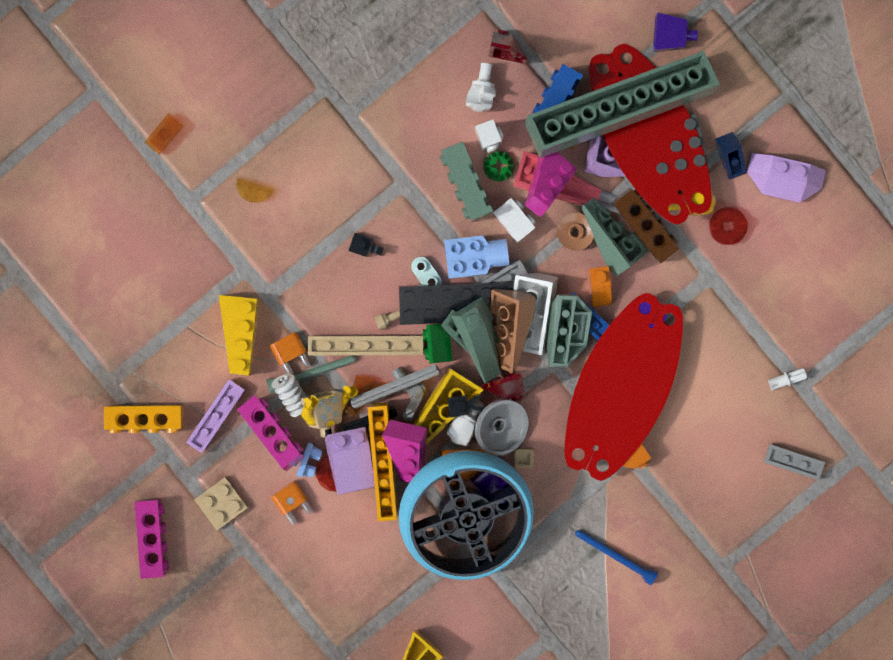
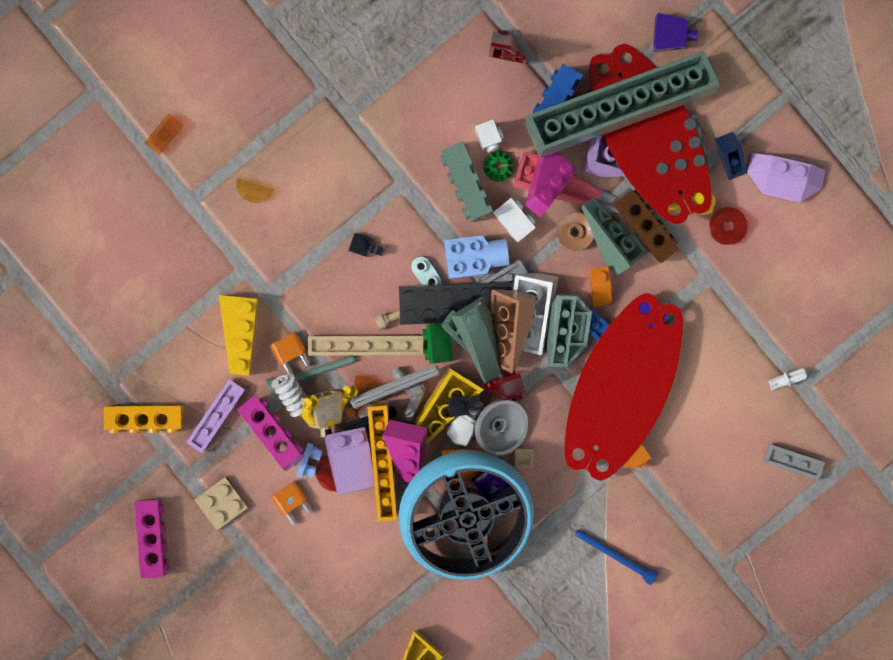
(482, 91): white piece -> none

